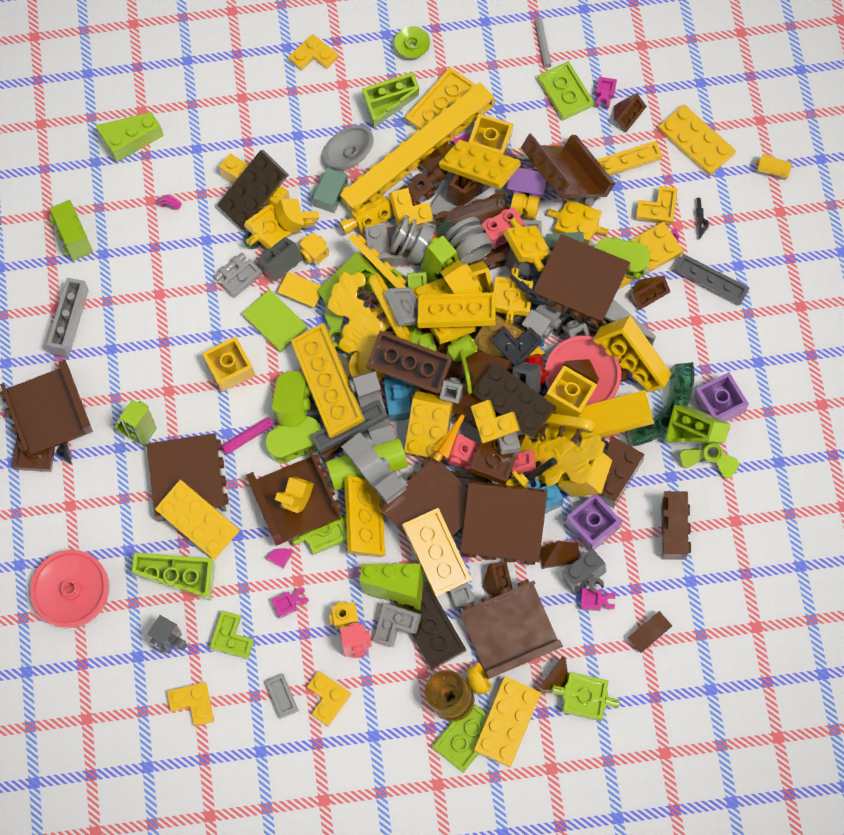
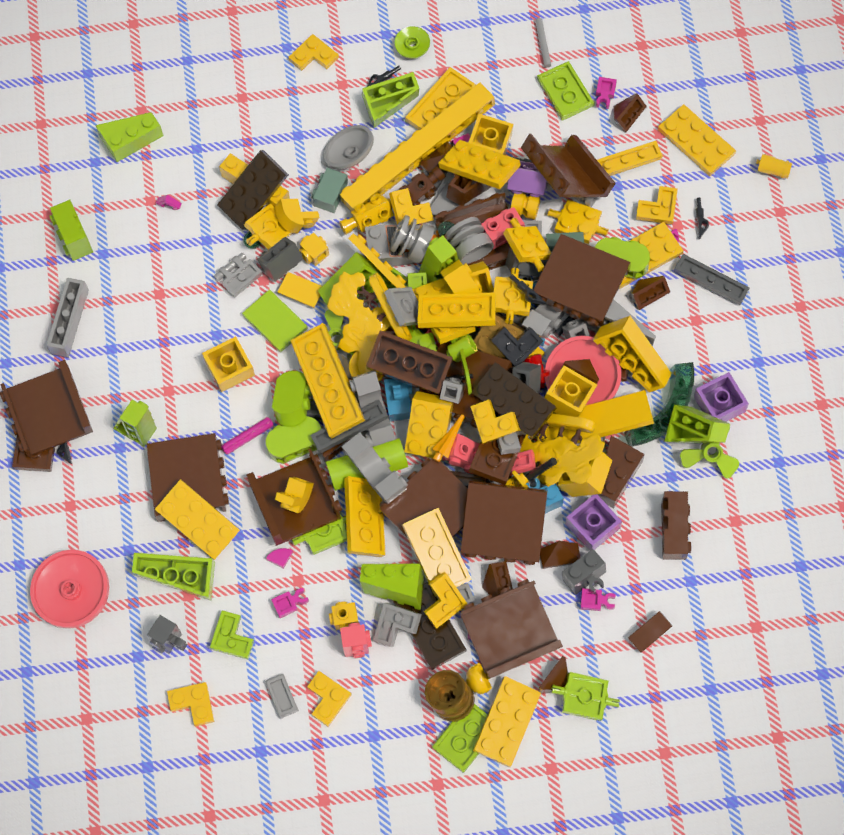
(385, 76): none -> black hand
(449, 600): none -> yellow plate

